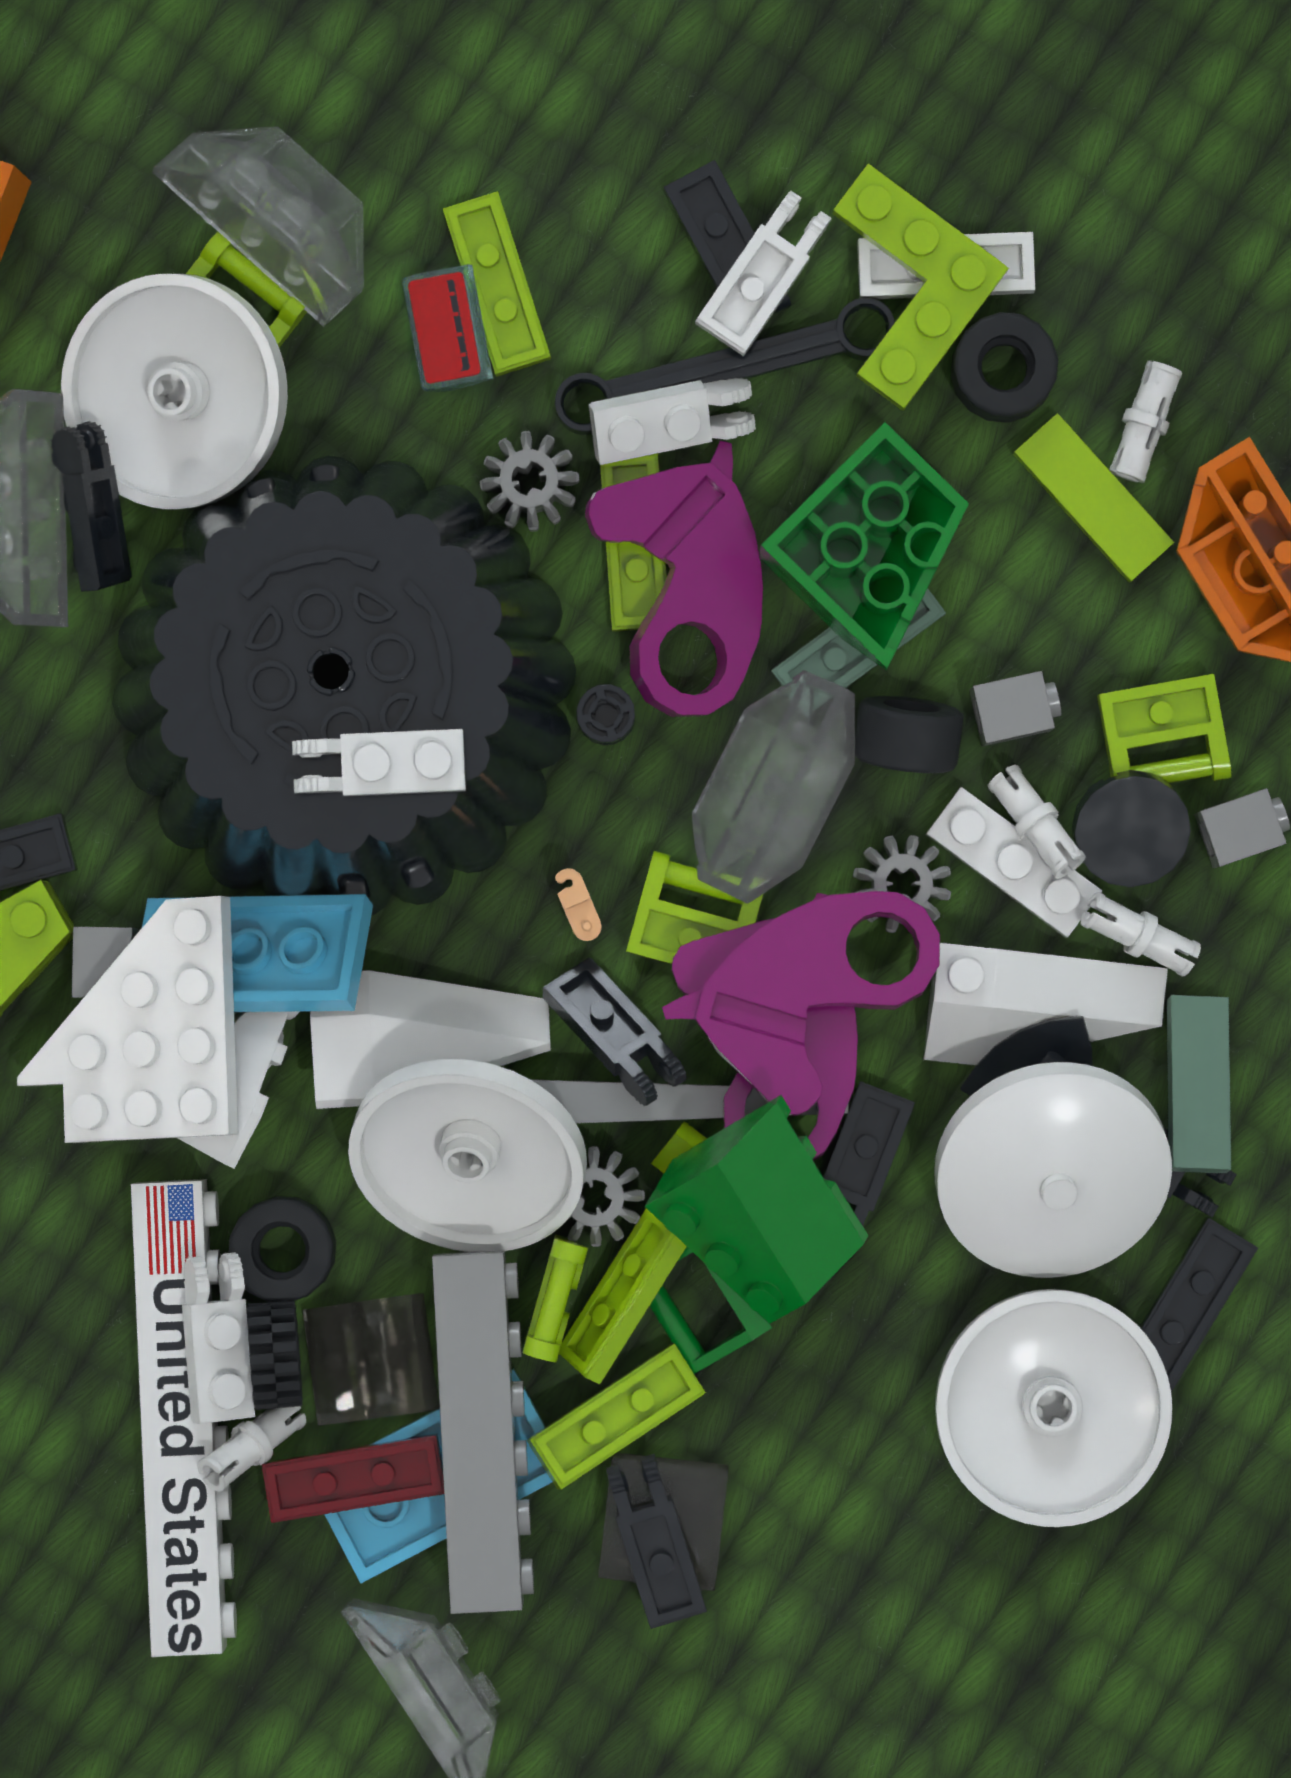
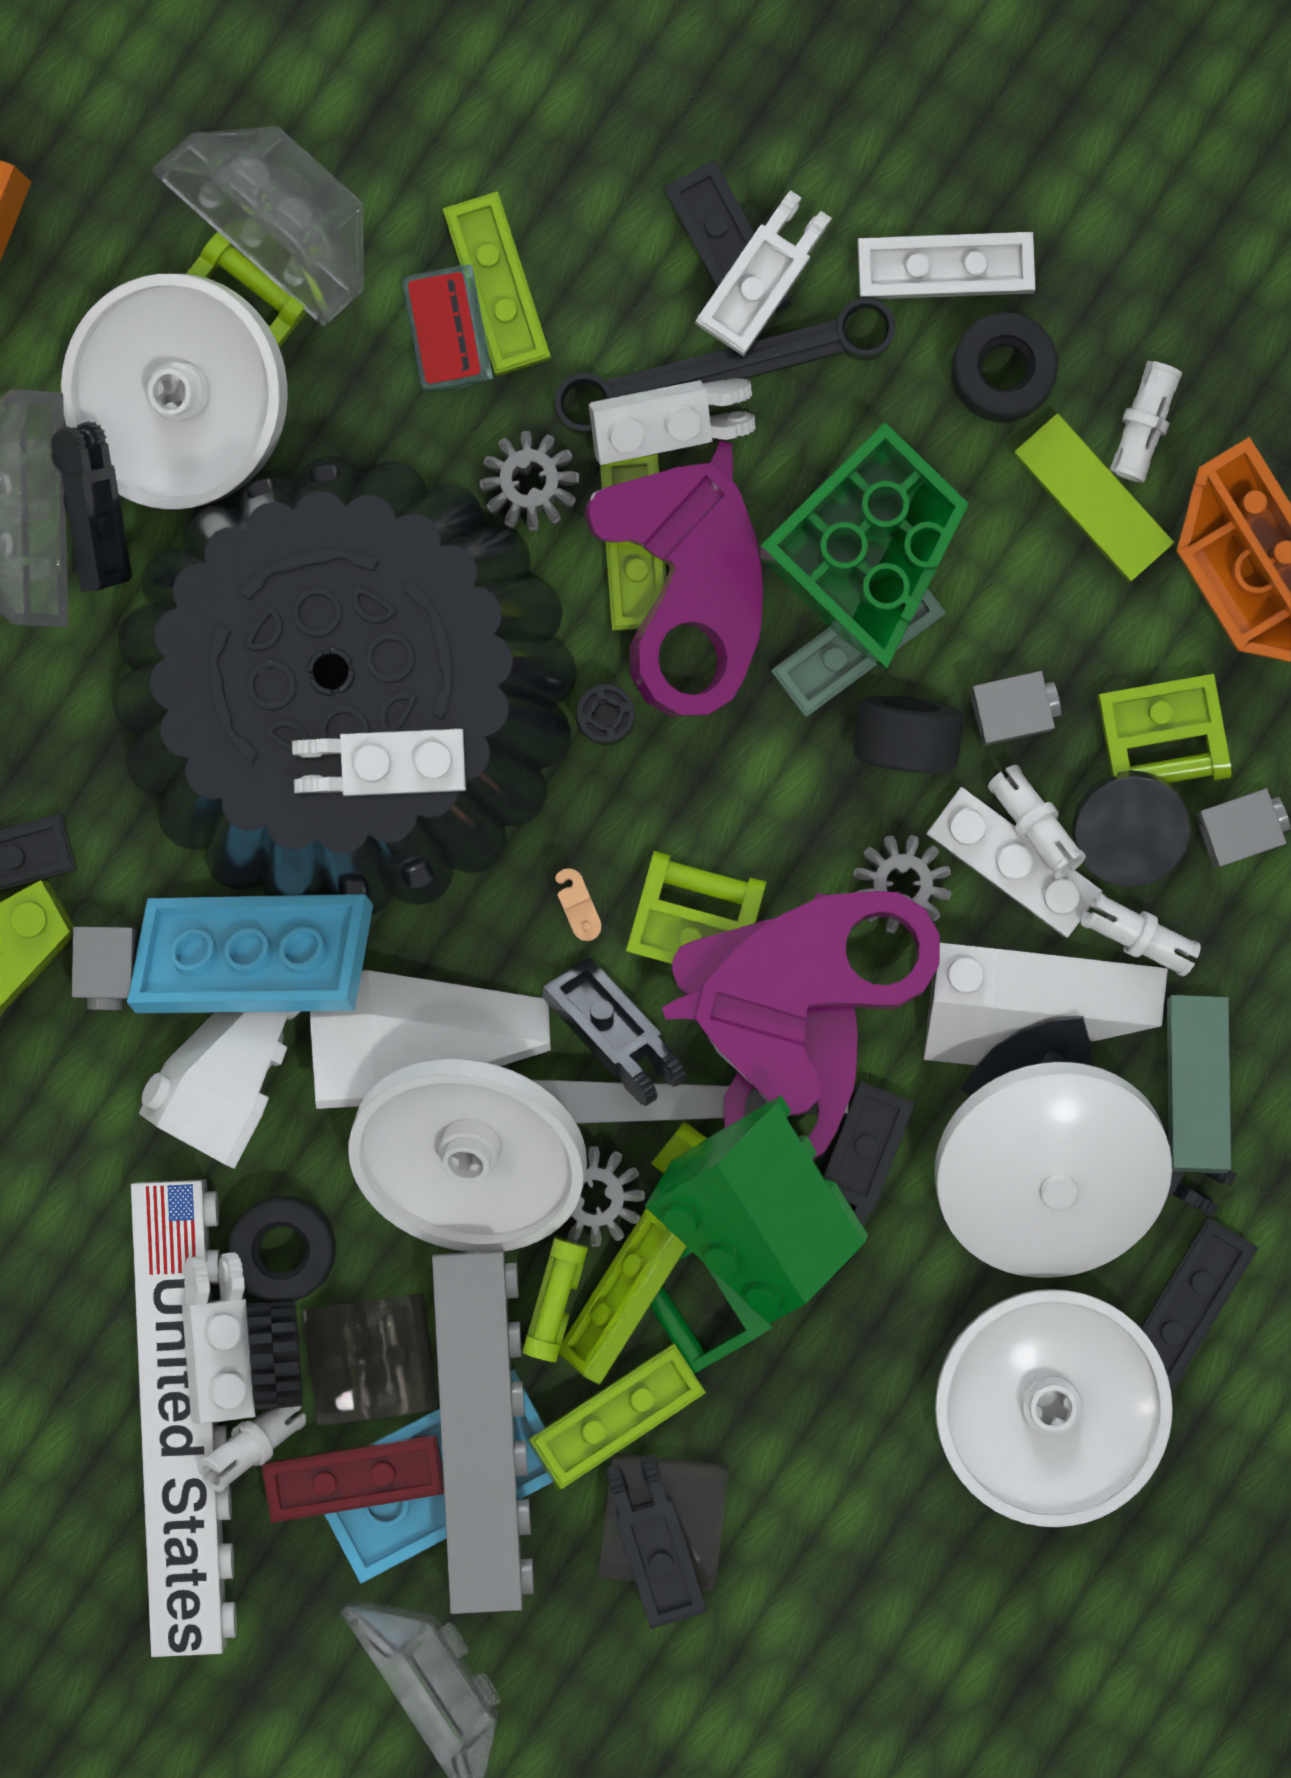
(153, 1035): white wing -> none
(774, 786): clear wedge -> none
(955, 276): lime plate -> none

